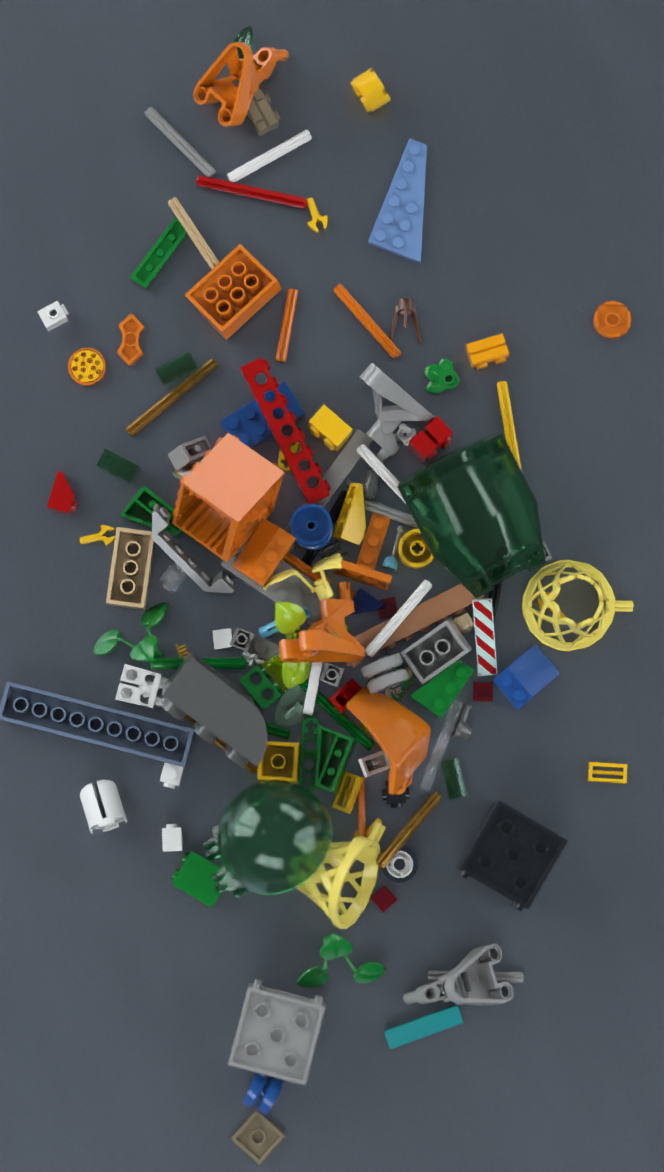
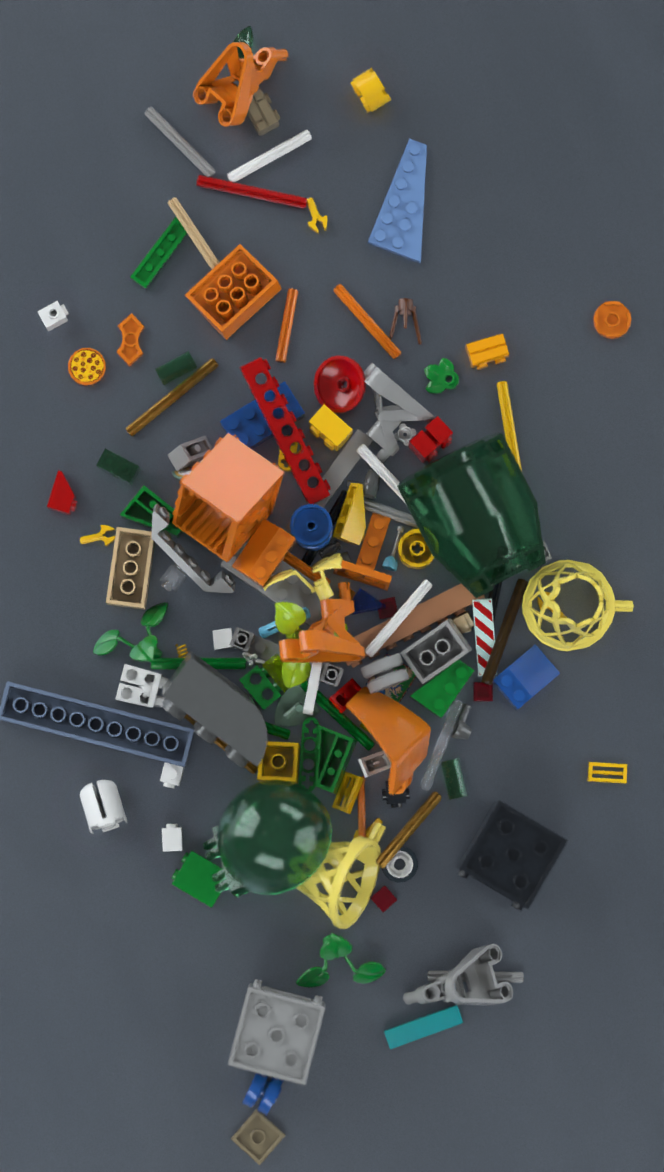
(330, 383): none -> red dish
(504, 632): none -> dark brown axle

